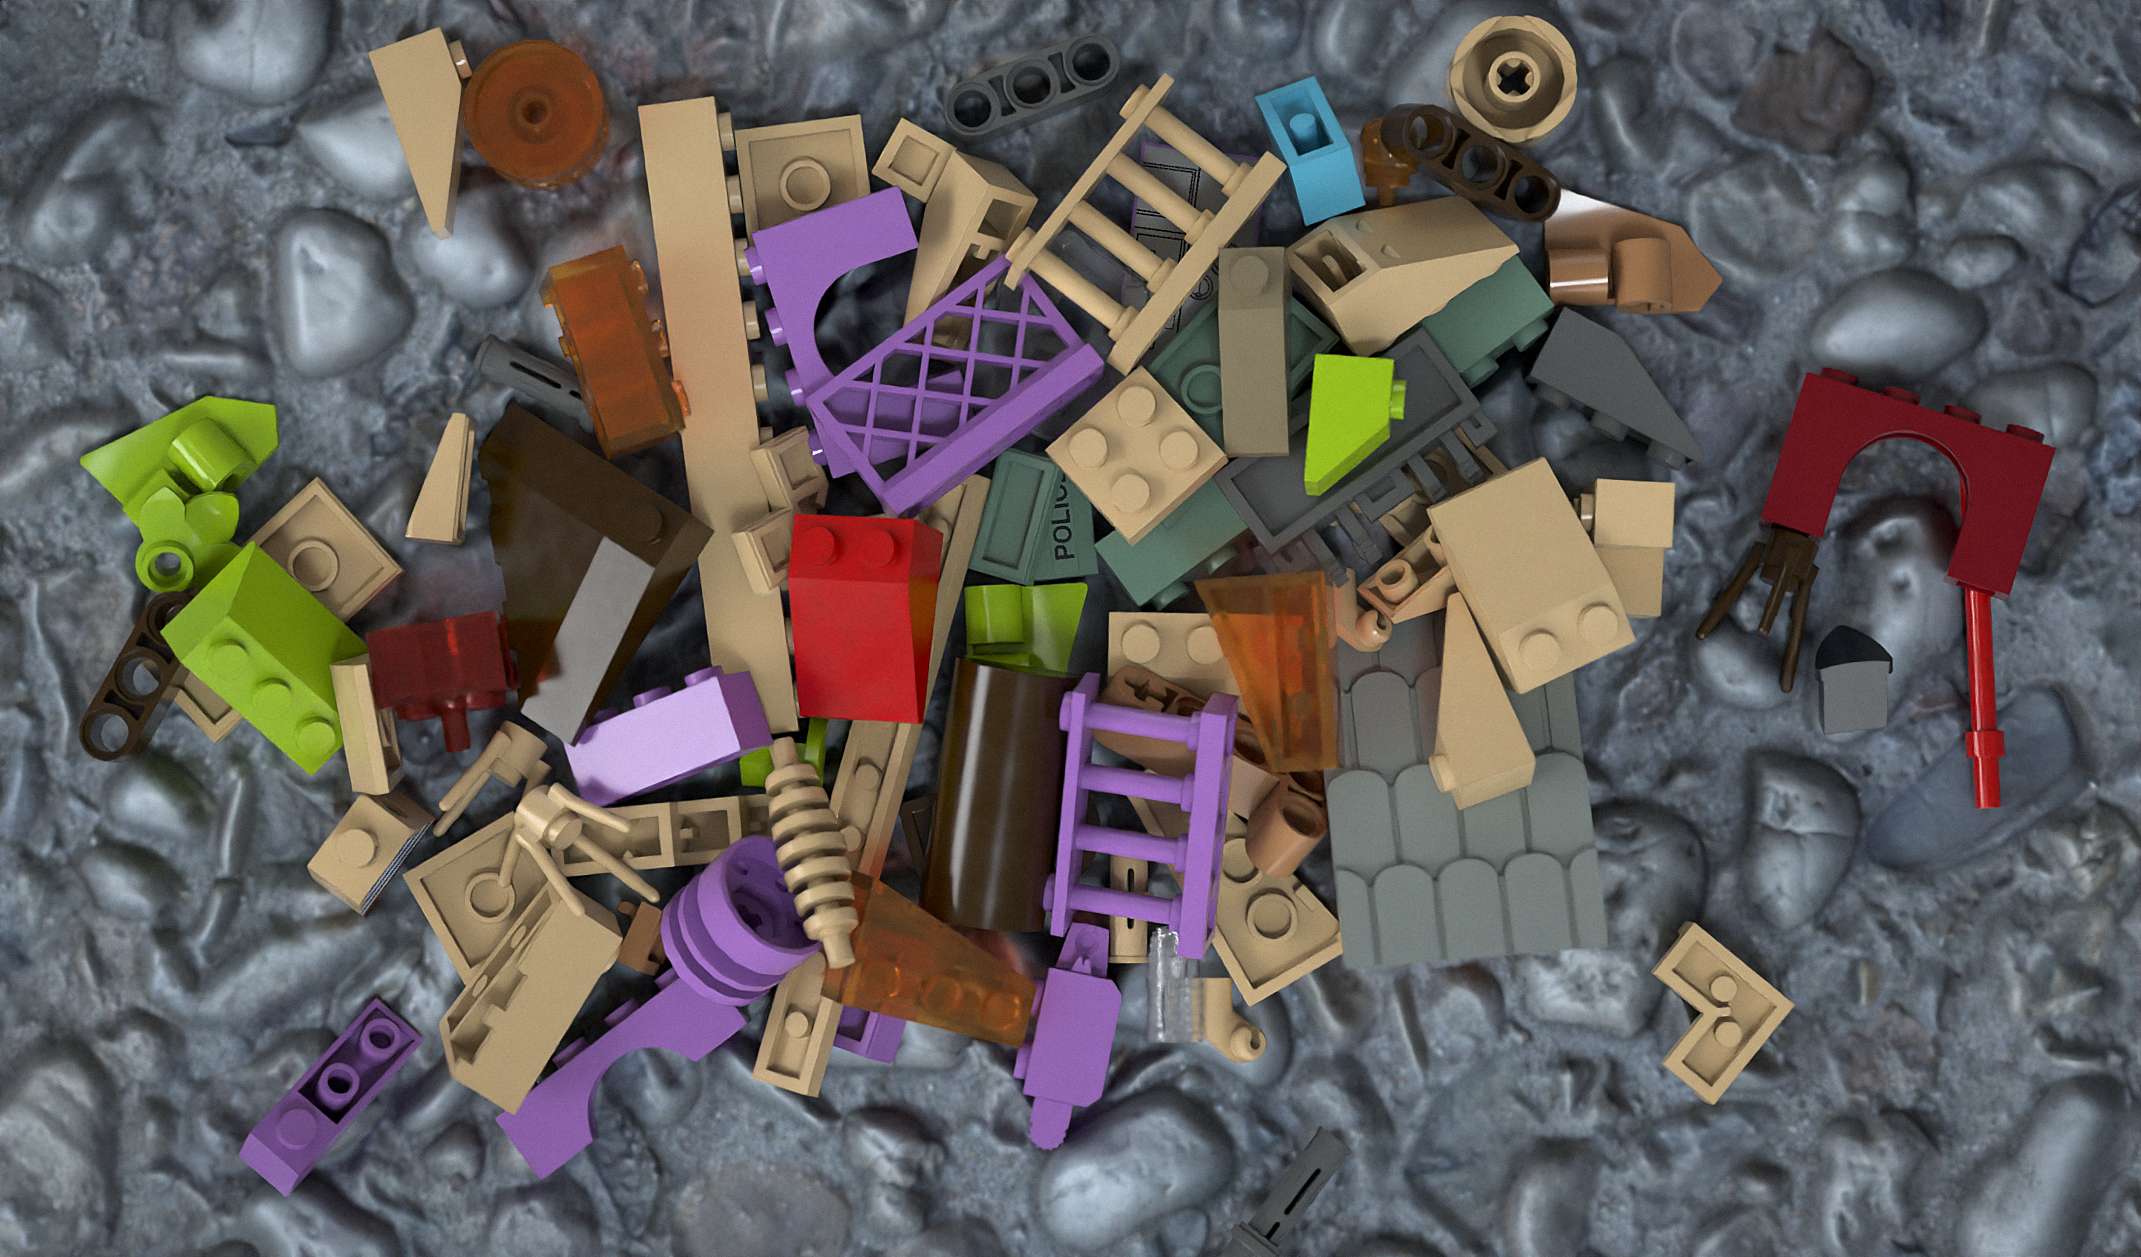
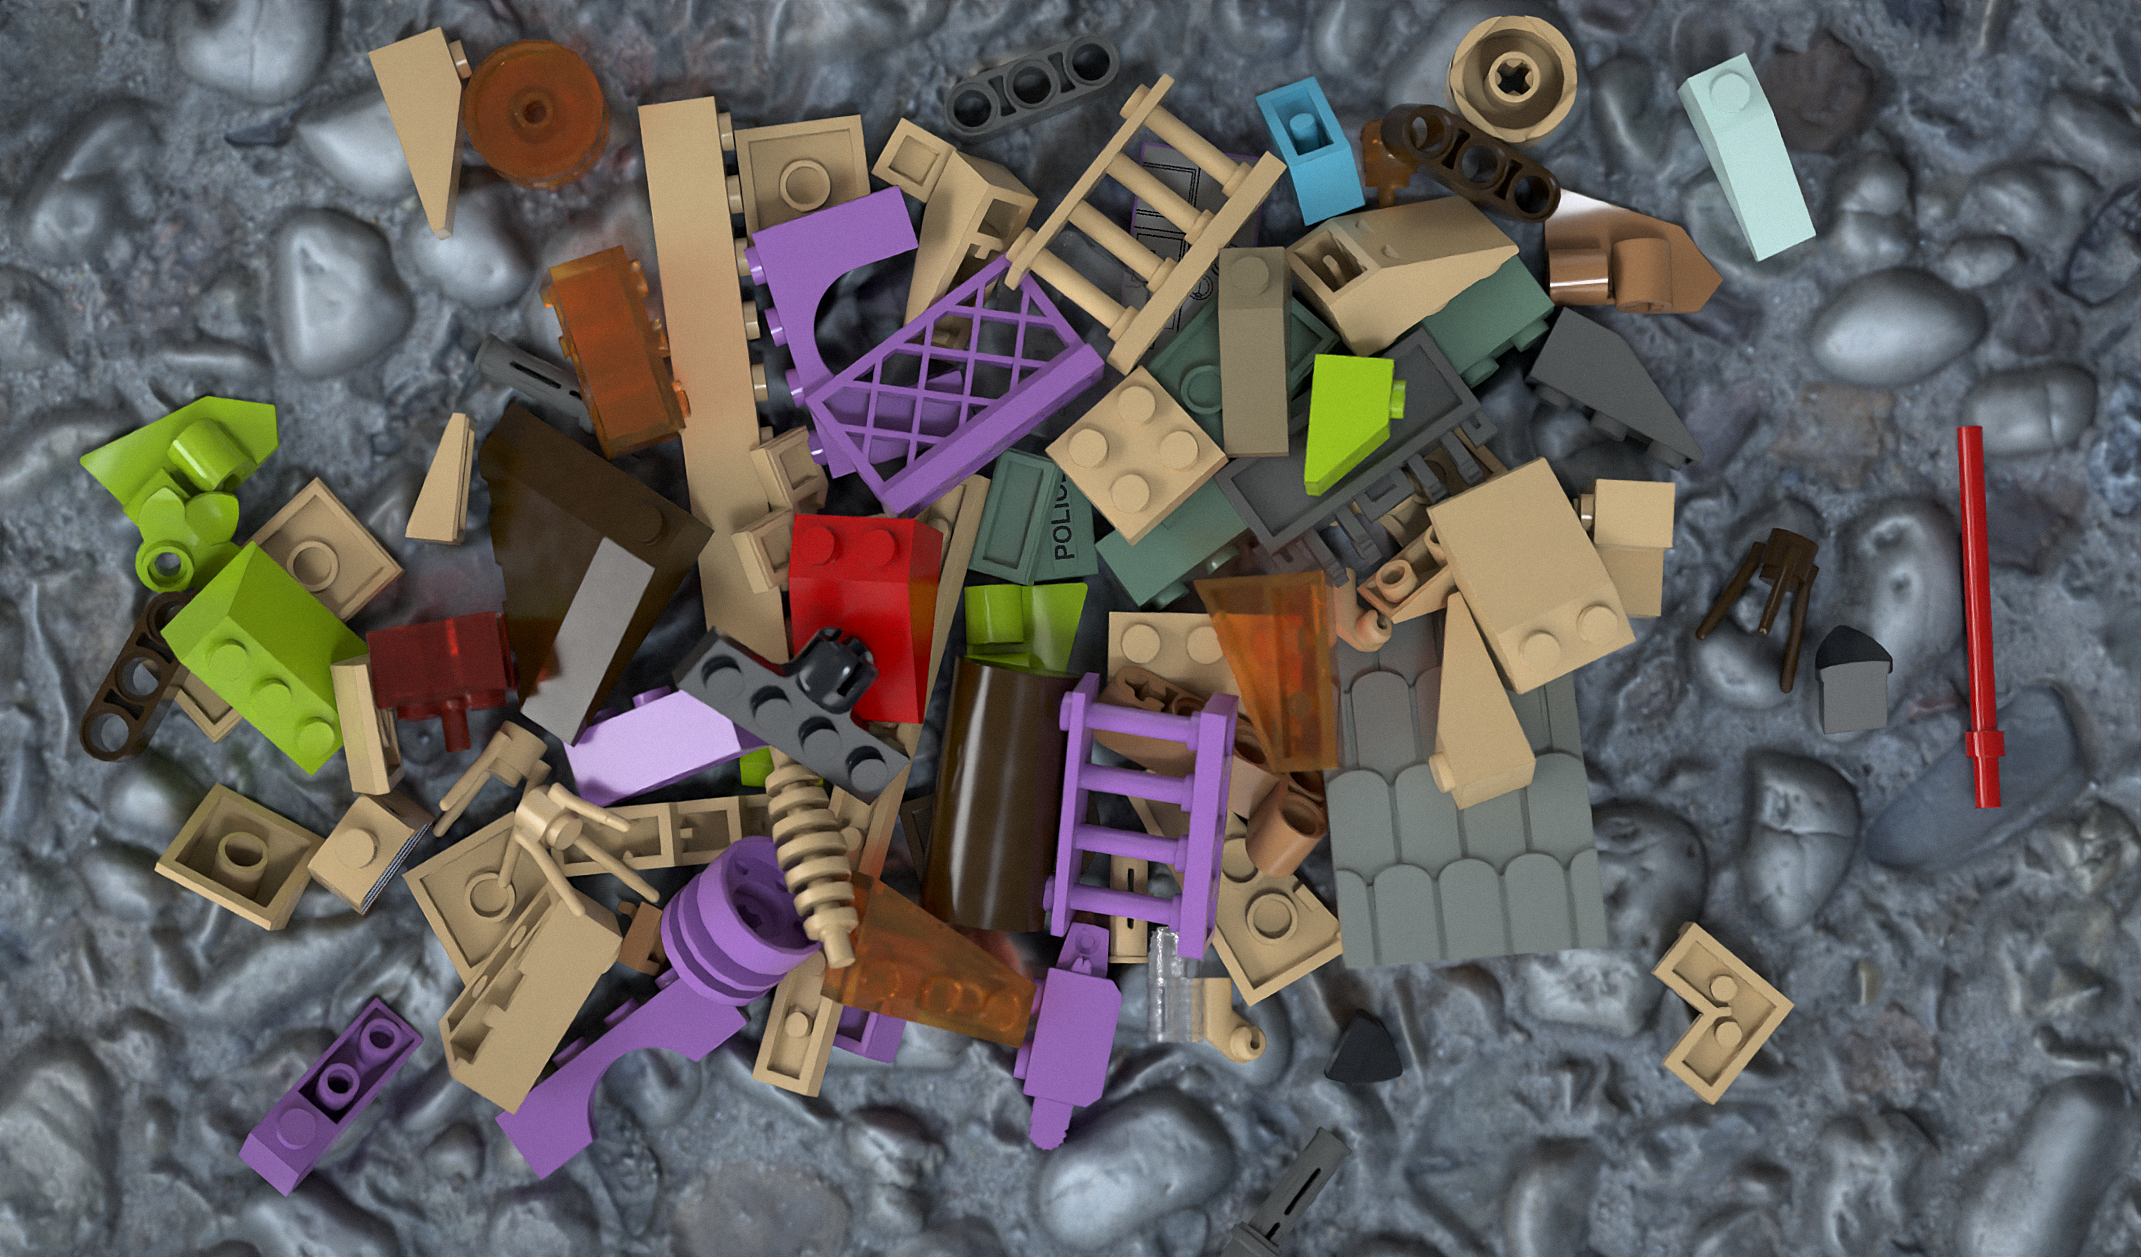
(242, 857): none -> tan slope
(800, 705): none -> black plate
(1363, 1053): none -> black tile
(1748, 155): none -> light aqua slope
(1997, 469): dark red arch -> none

